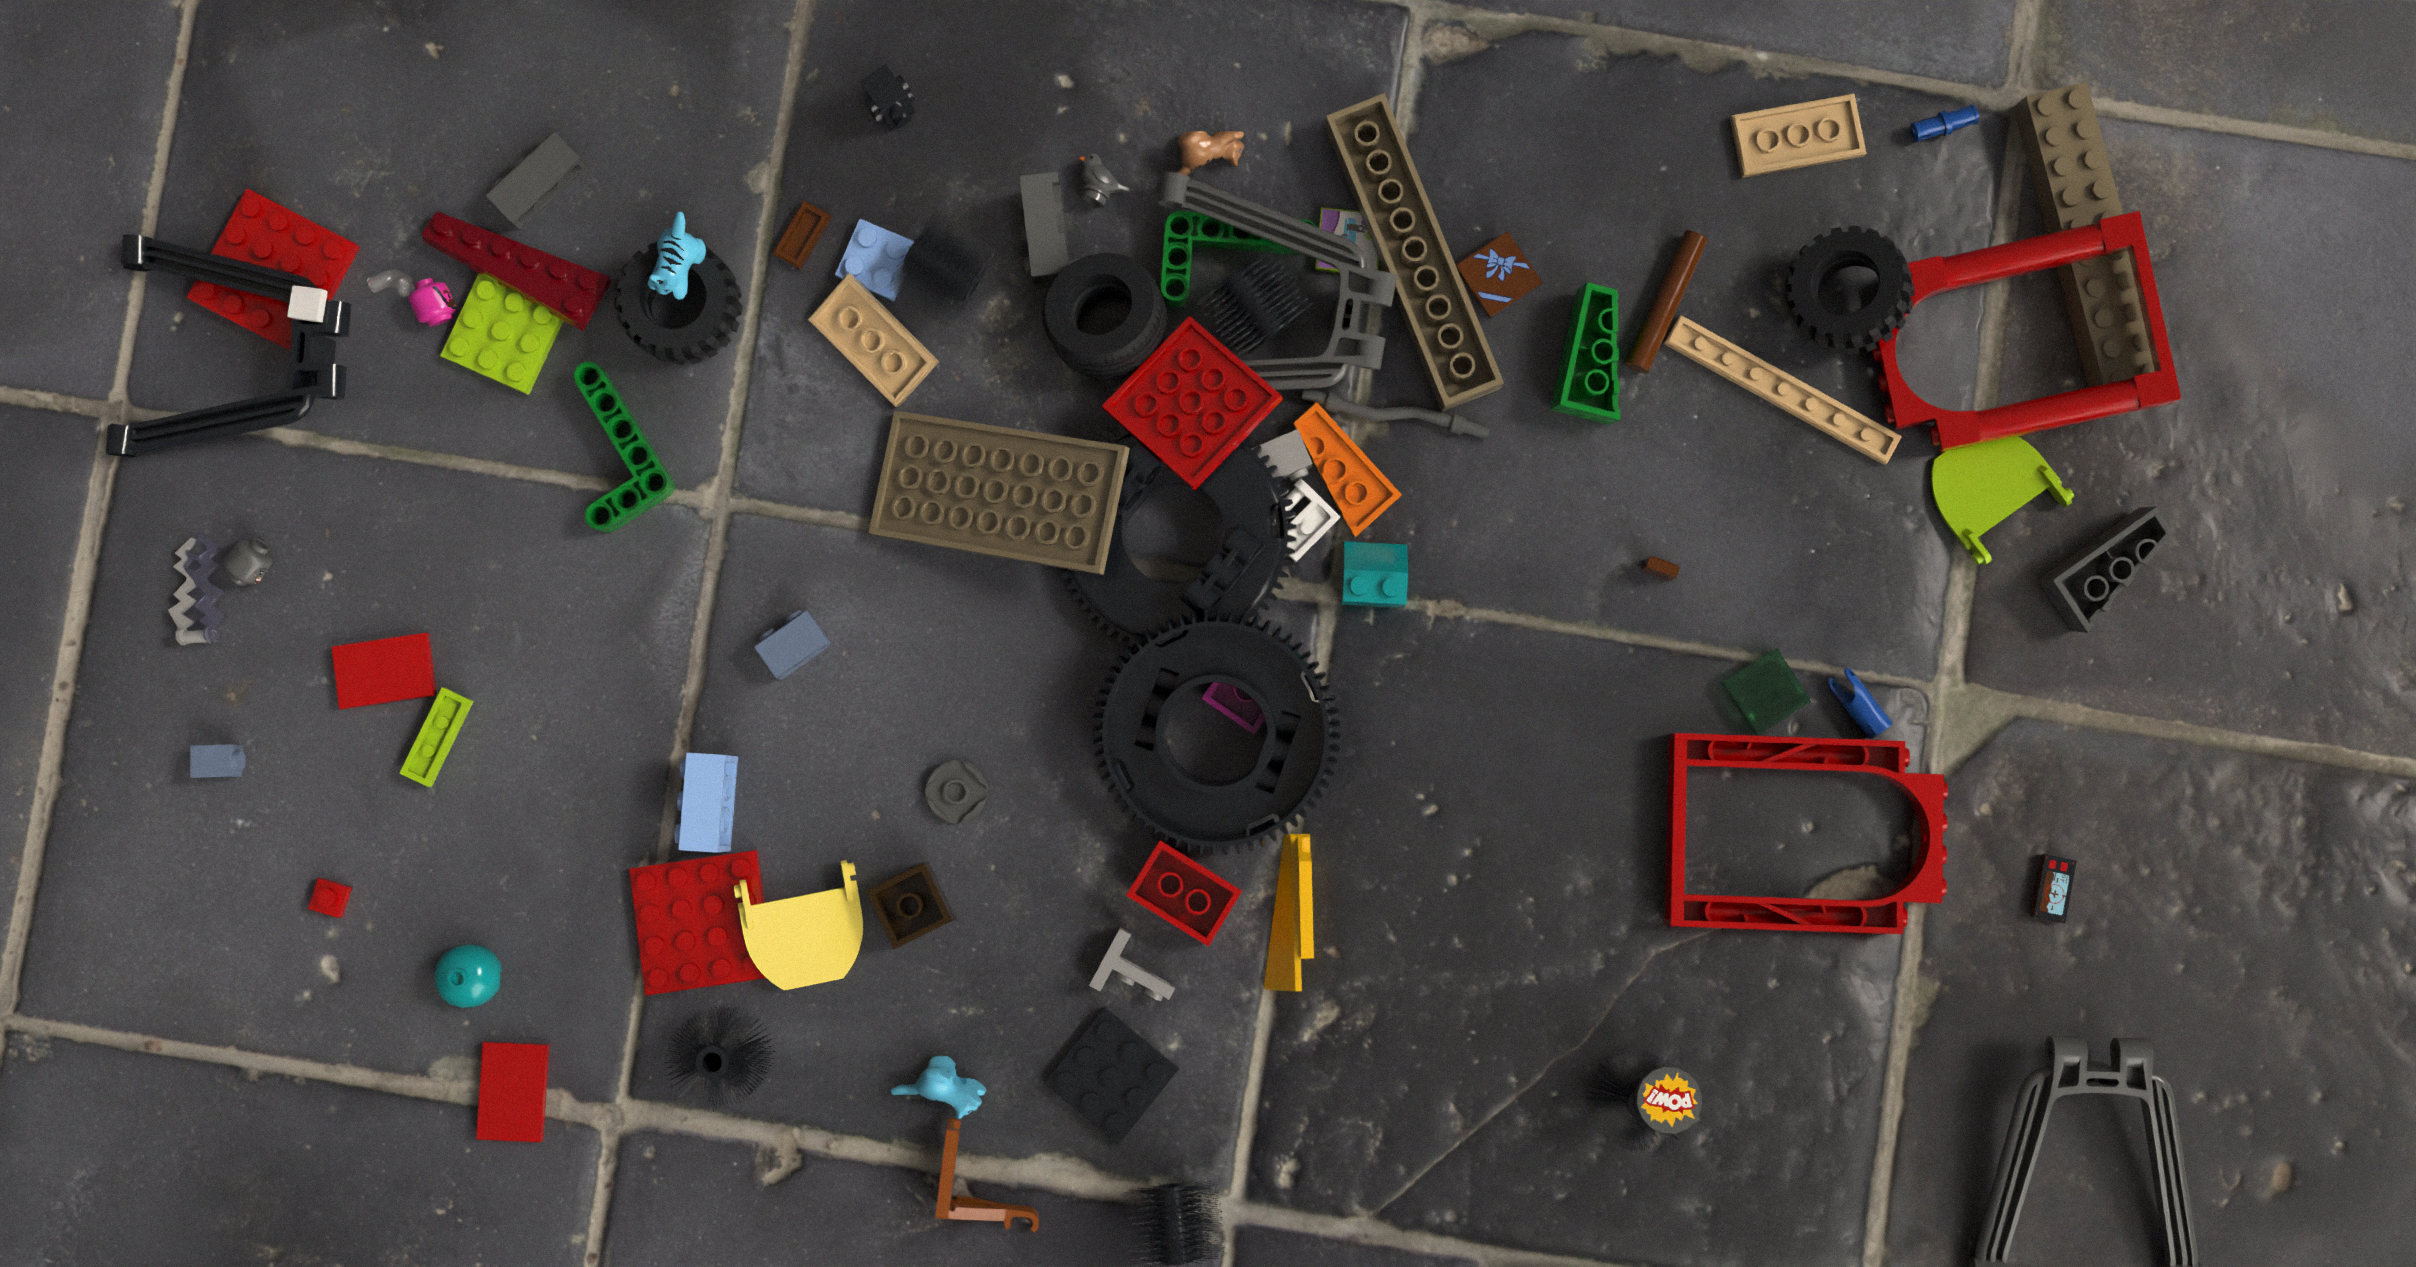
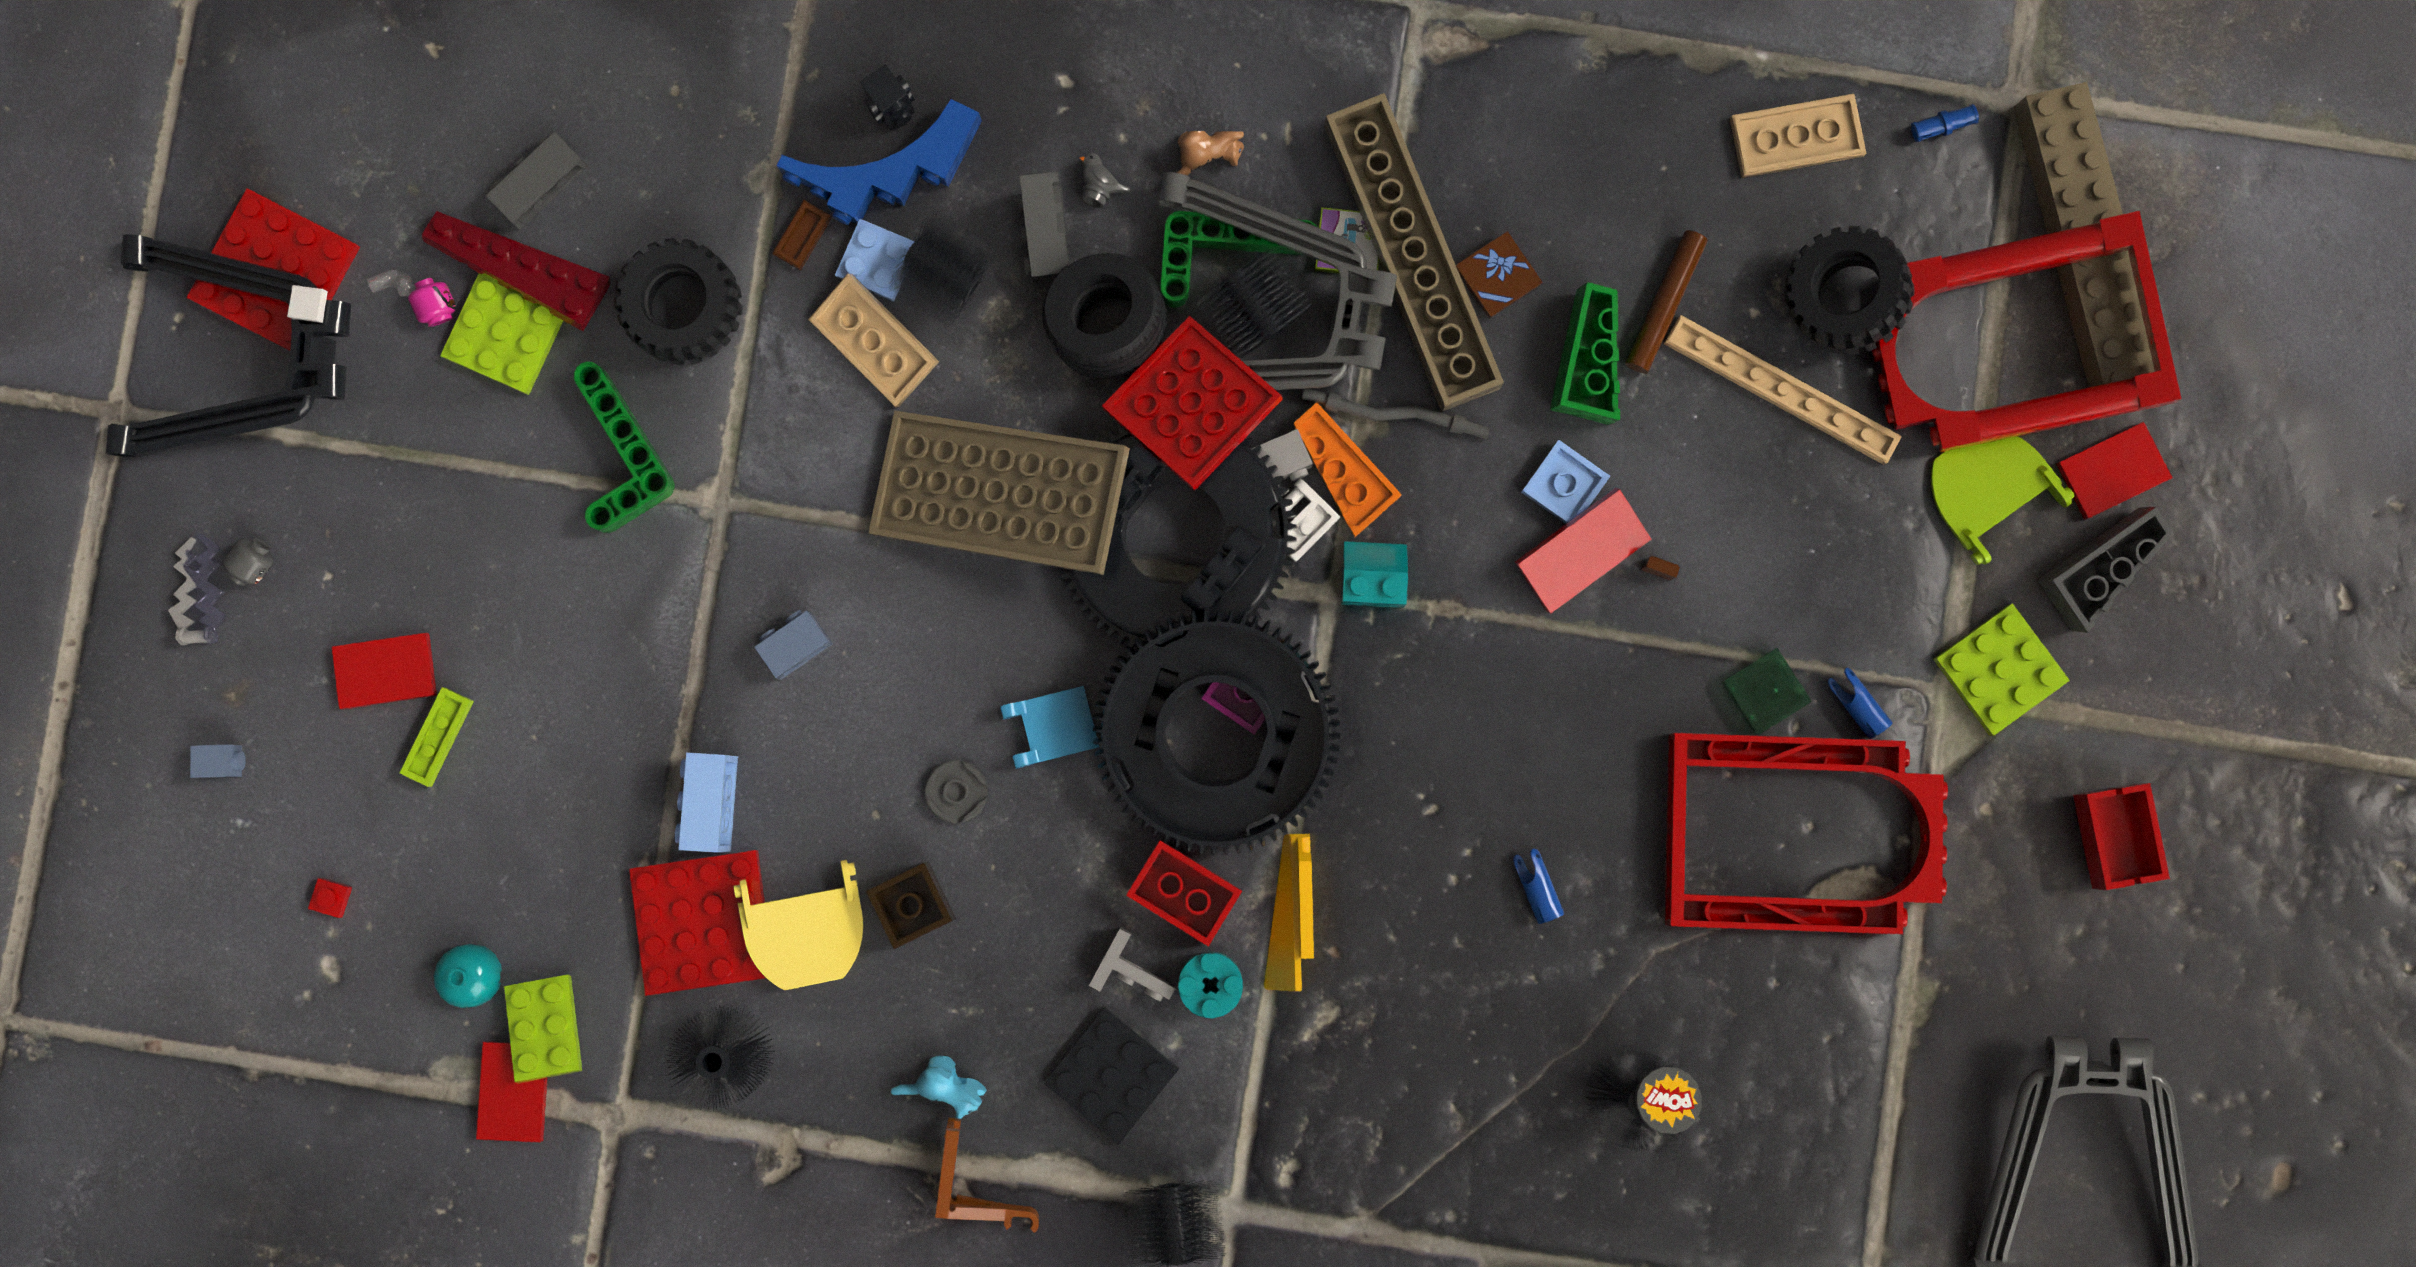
(543, 1028): none -> lime plate
(676, 254): medium azure animal -> none
(893, 178): none -> blue arch
(1053, 725): none -> dark azure flag
(1210, 1003): none -> teal brick
(1539, 888): none -> blue piece
(1565, 483): none -> light blue plate
(1583, 550): none -> tile
(2001, 669): none -> lime plate
(2053, 888): tile -> none
(2114, 470): none -> red tile
(2121, 836): none -> red piece

